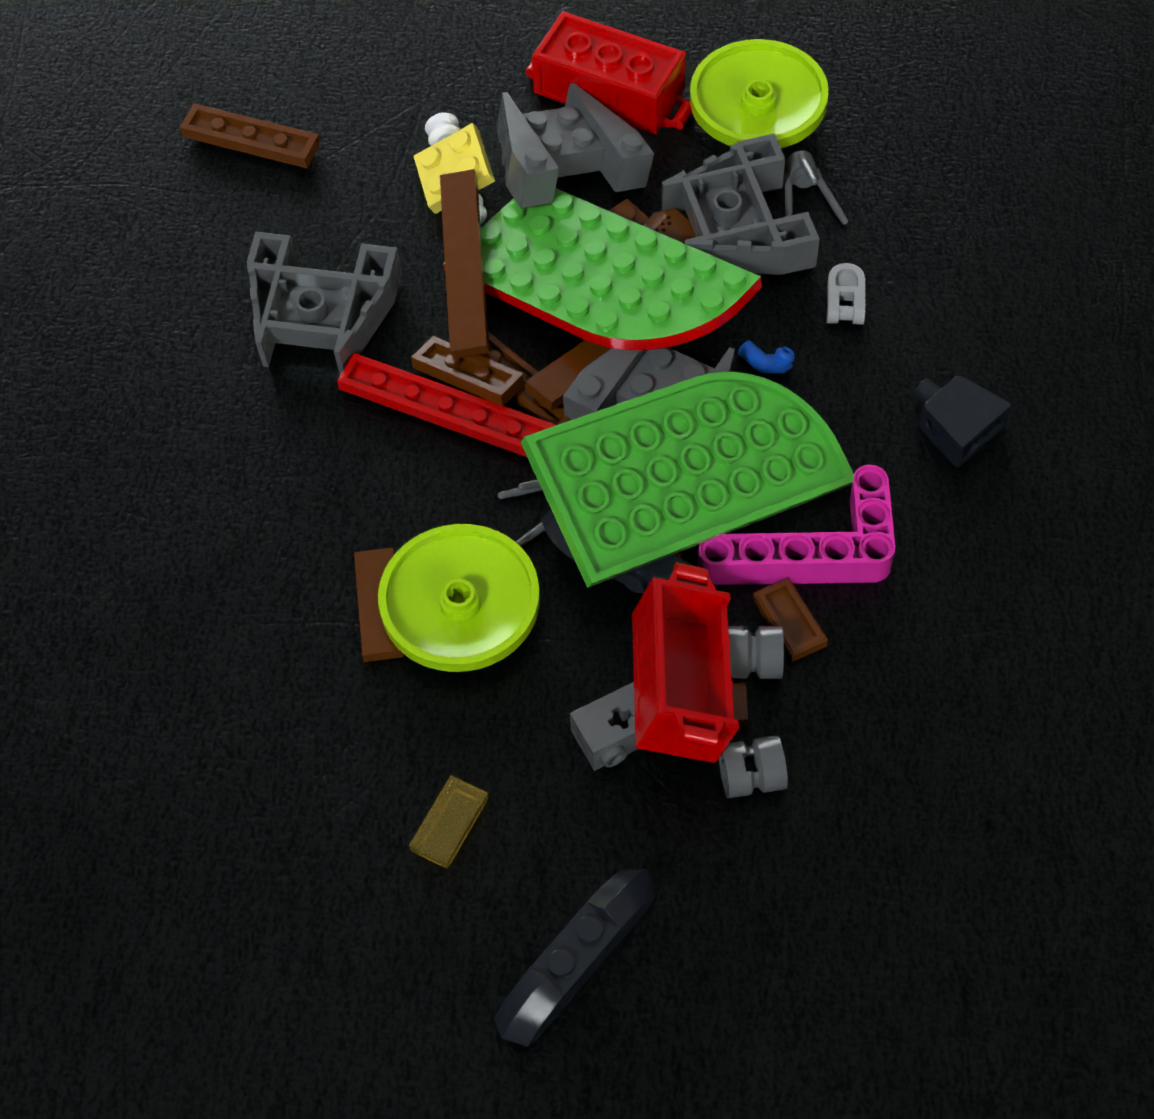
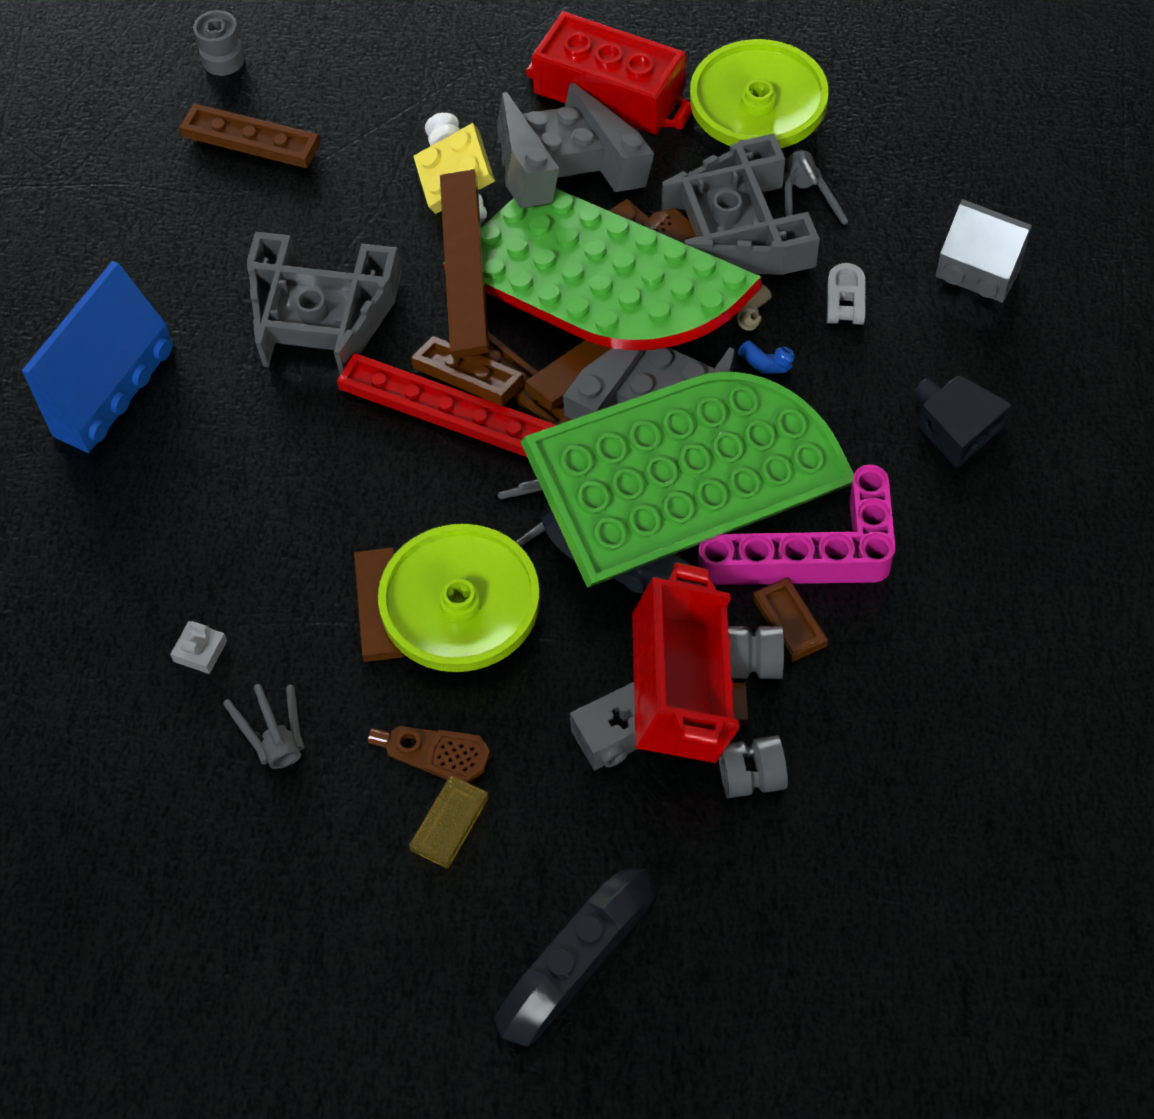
(97, 359): none -> blue slope
(198, 647): none -> light grey tile
(219, 42): none -> dark grey wheel
(279, 745): none -> dark grey plant
(429, 748): none -> reddish brown piece
(748, 317): none -> dark tan arm
(983, 251): none -> slope

